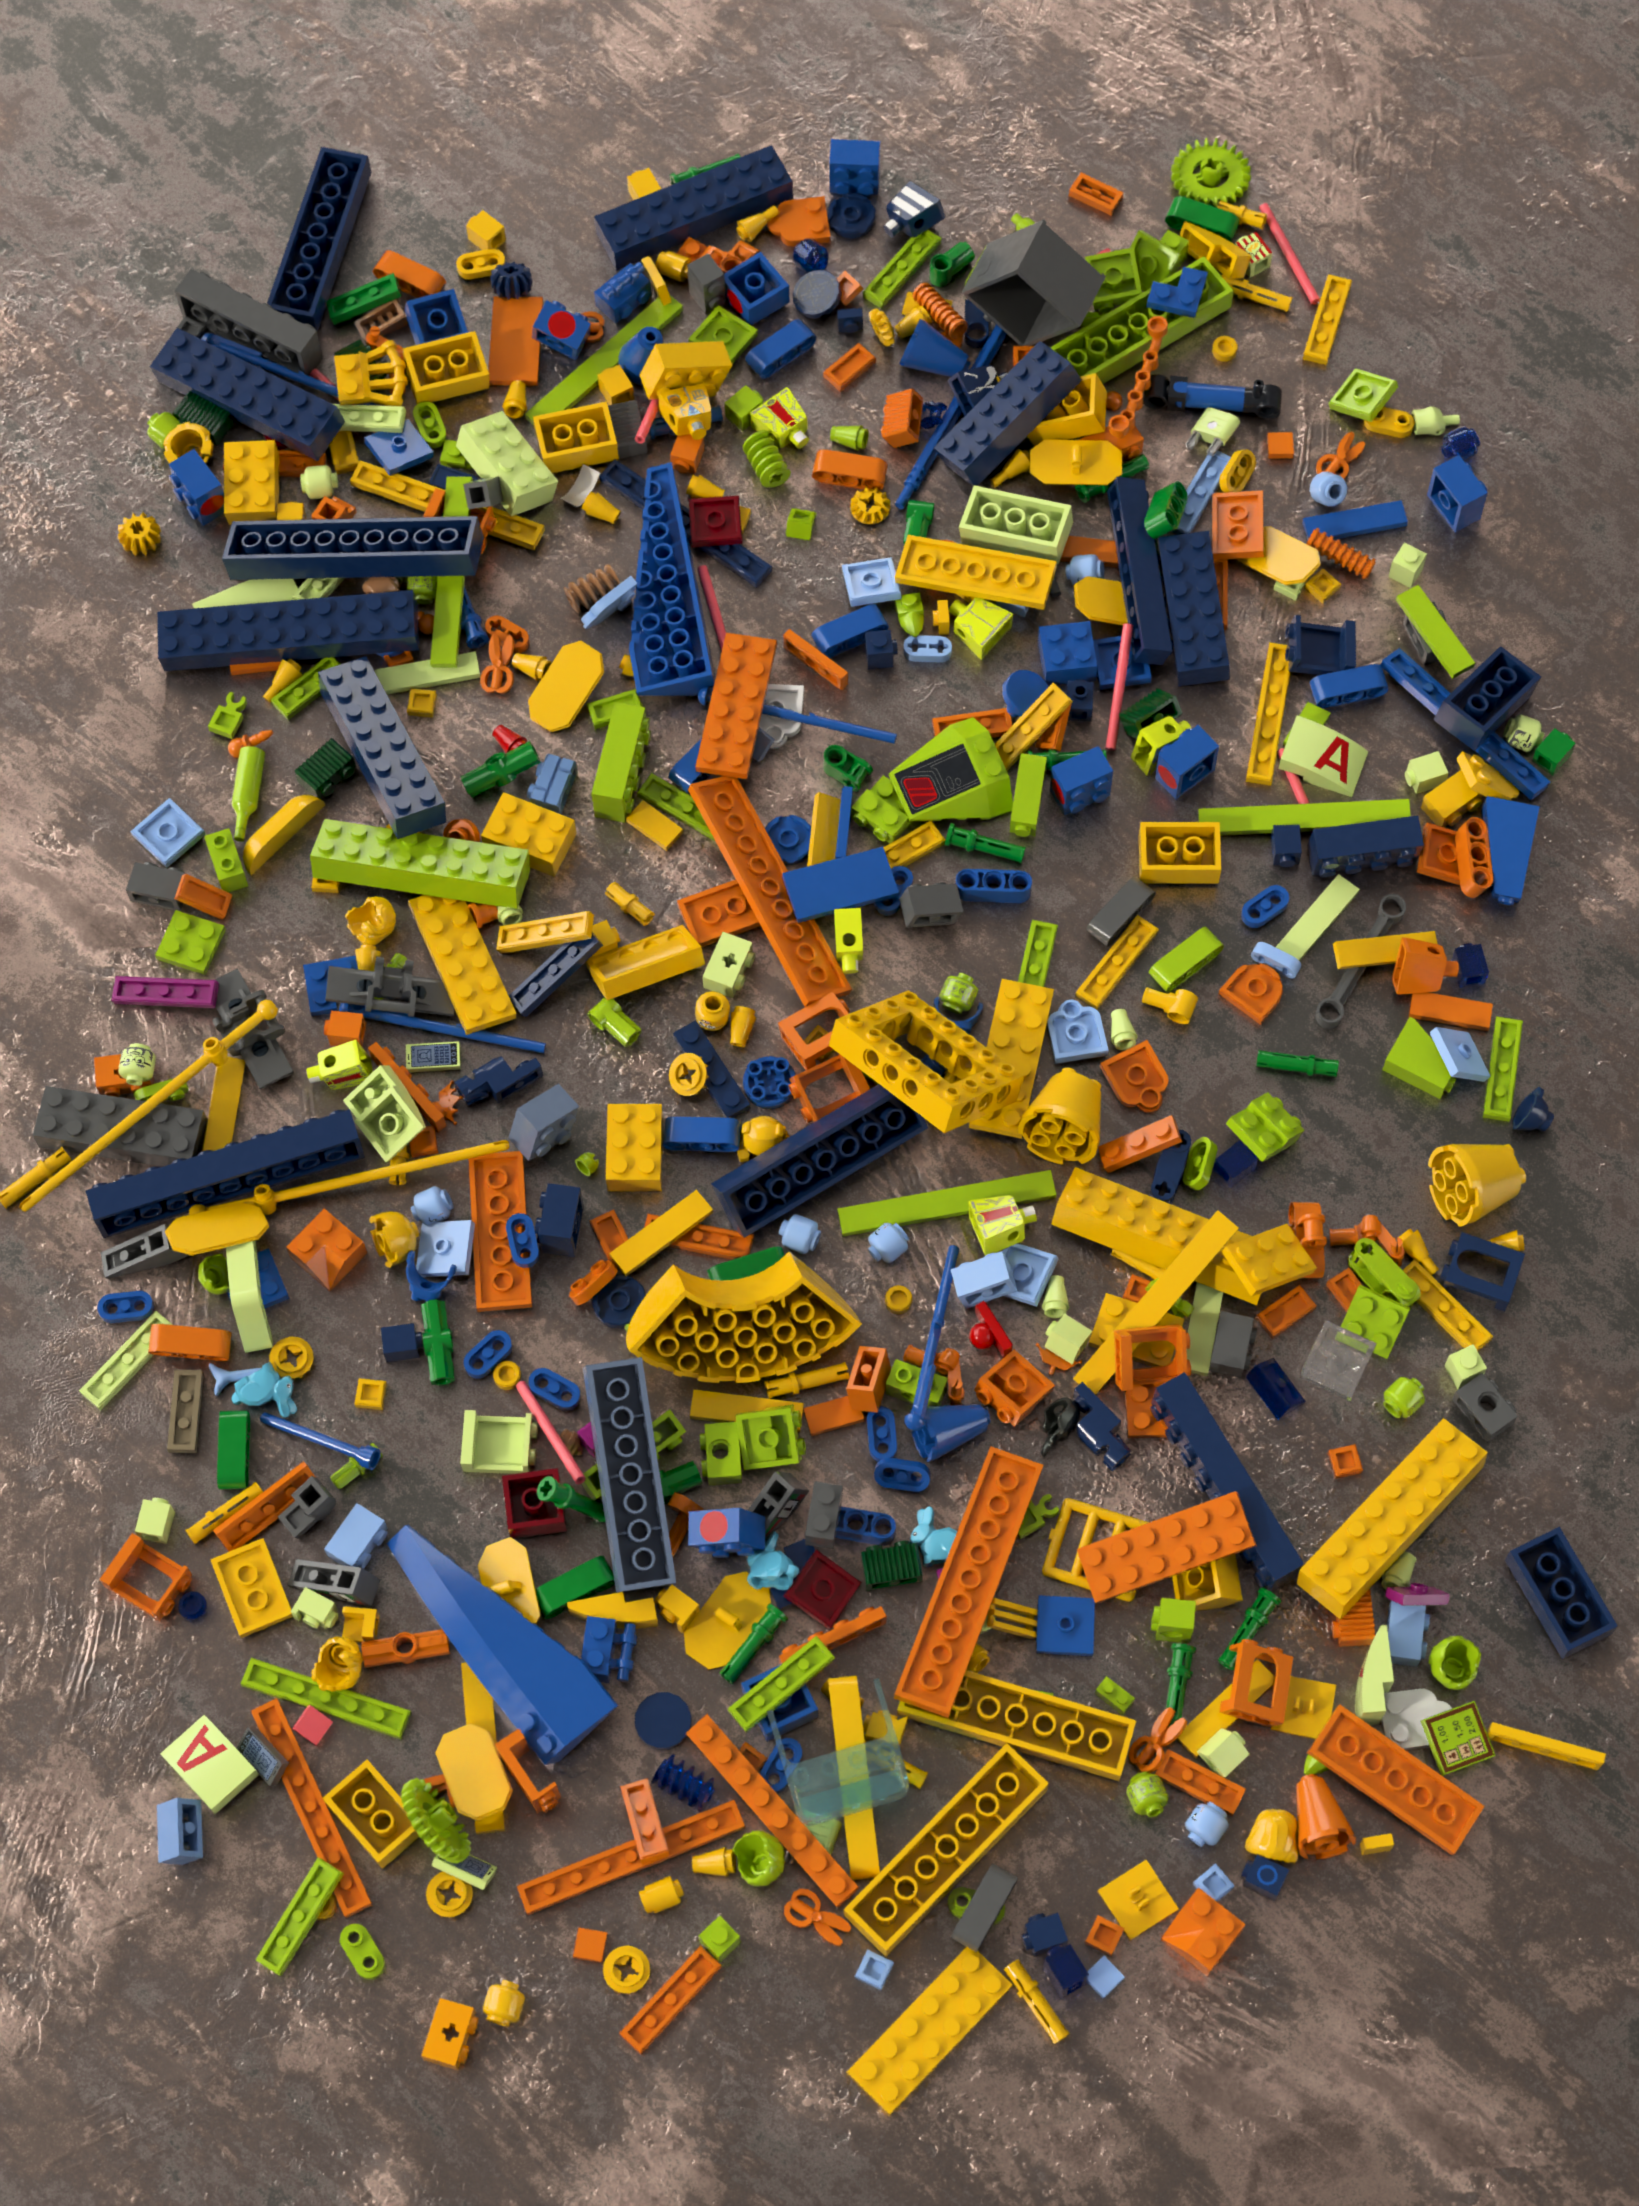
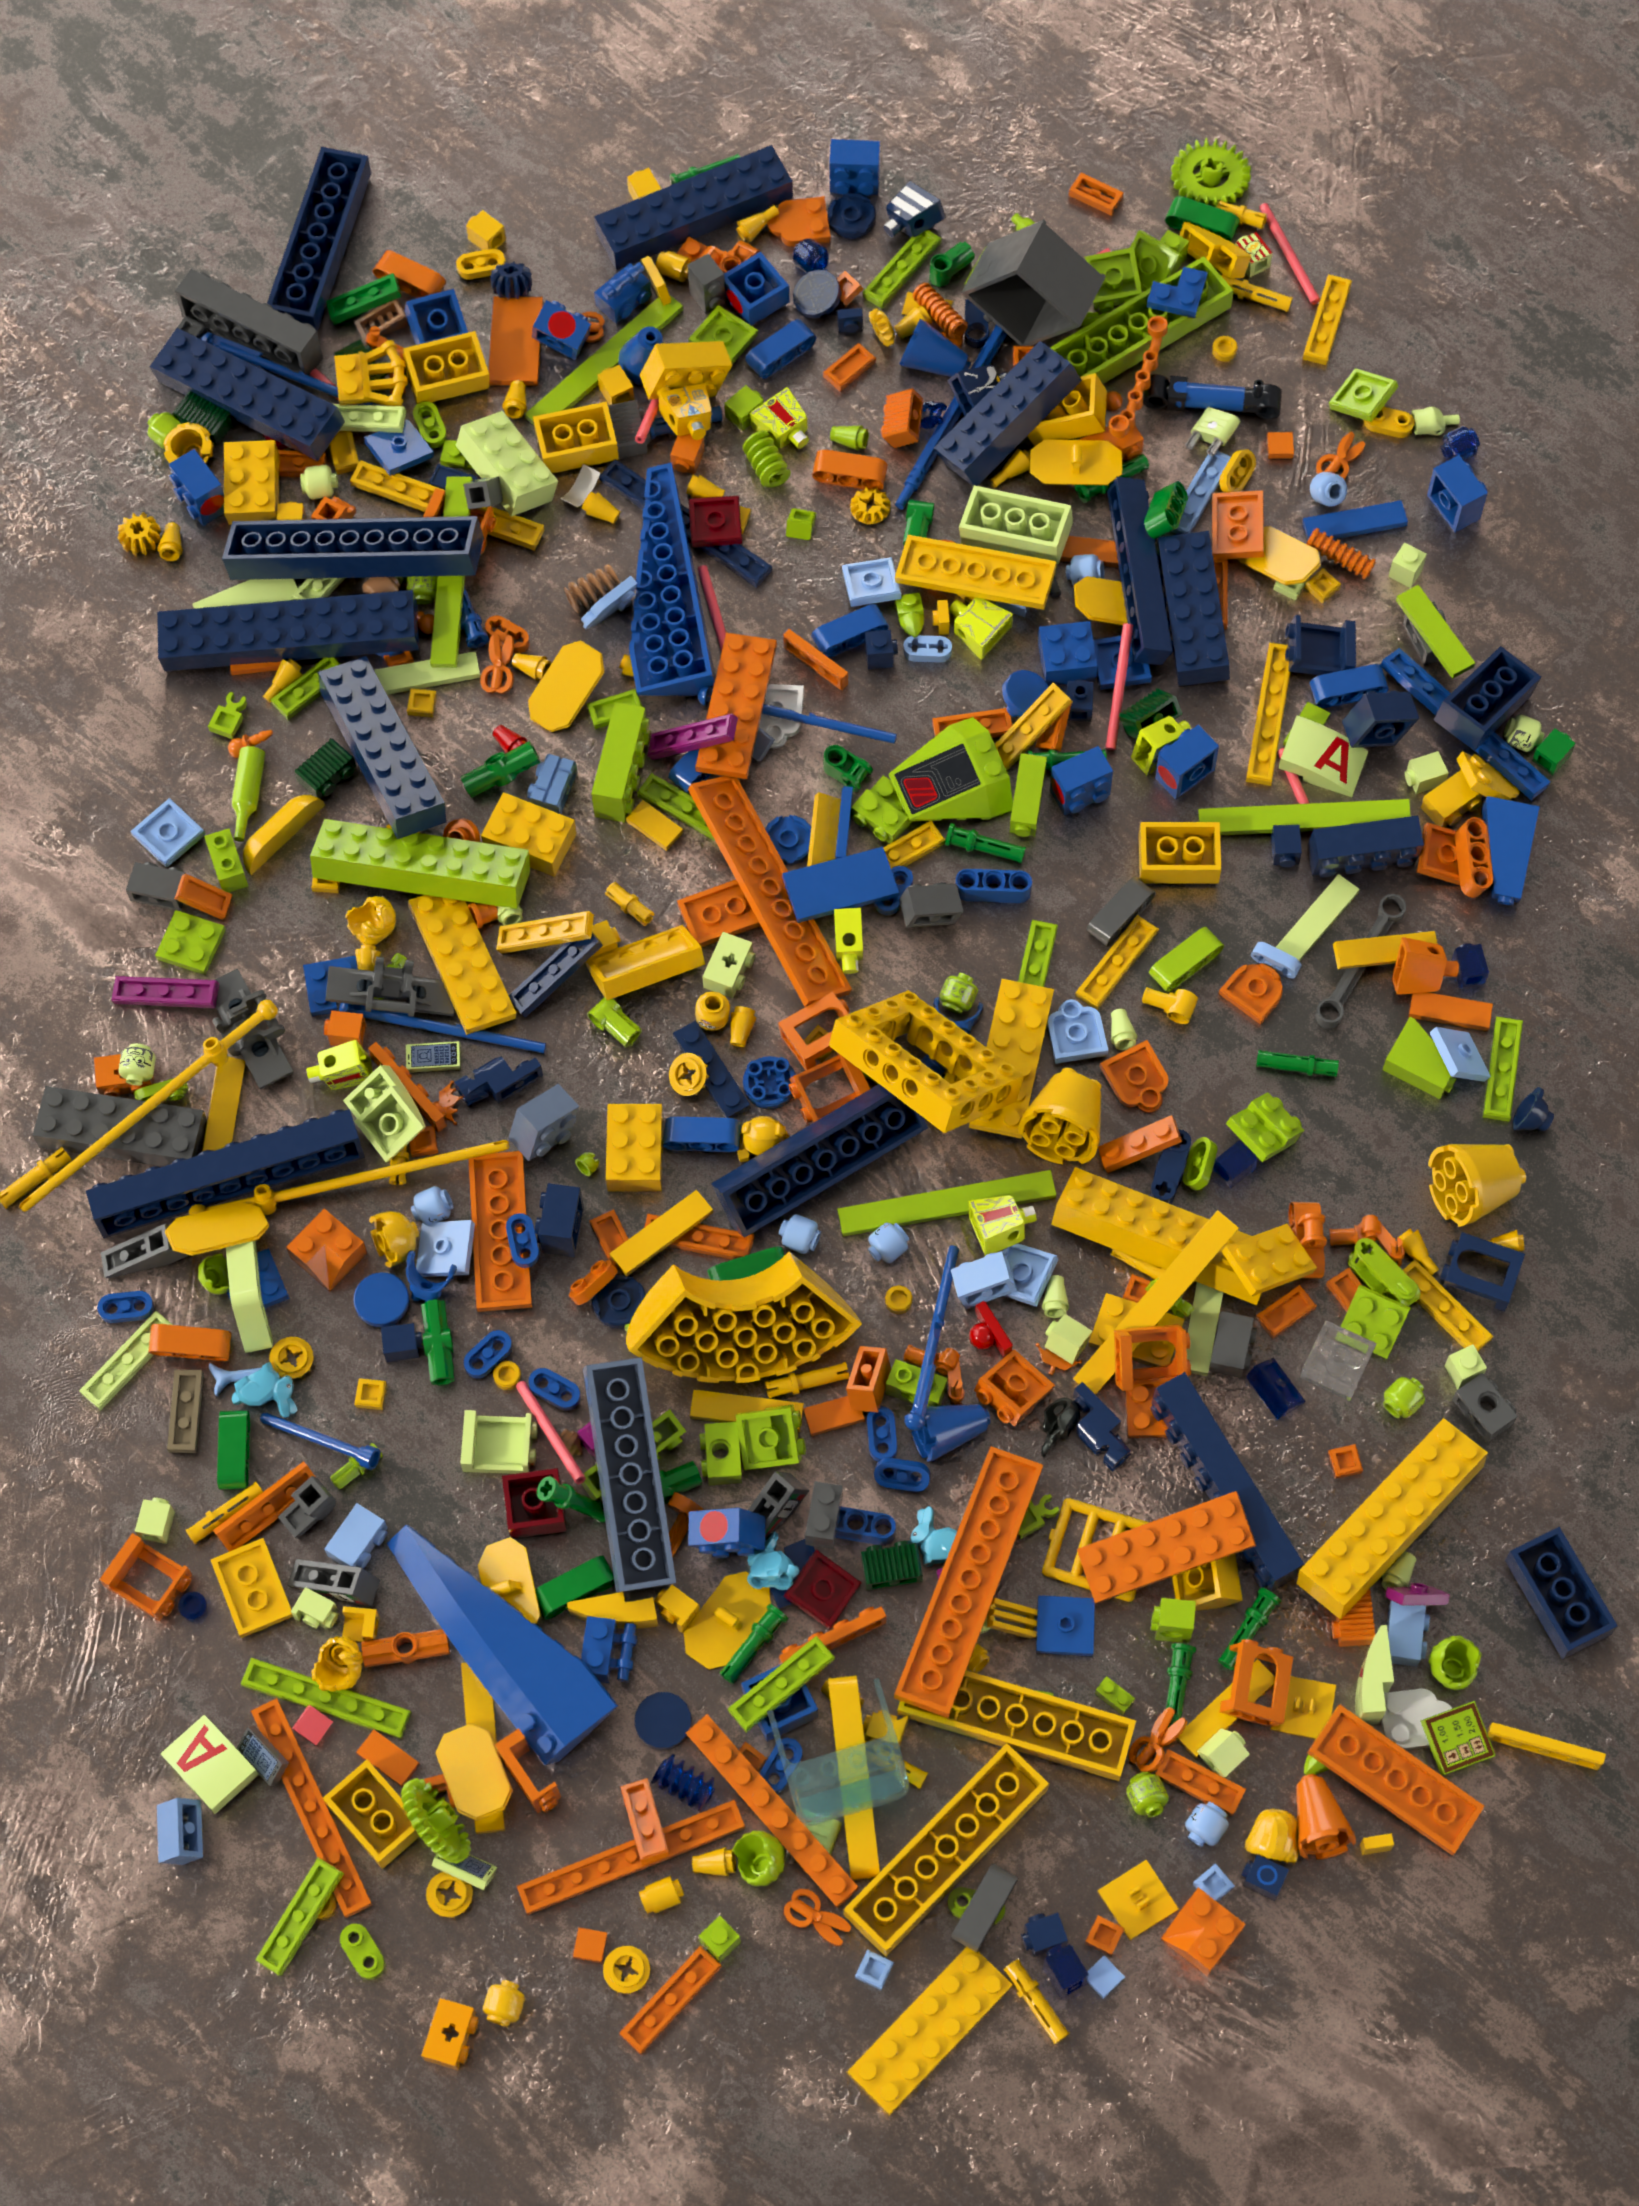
(170, 544): none -> yellow cone
(381, 1299): none -> blue tile
(388, 1758): none -> orange tile
(692, 736): none -> magenta tile
(1263, 907): blue plate -> none
(1380, 719): none -> dark blue brick

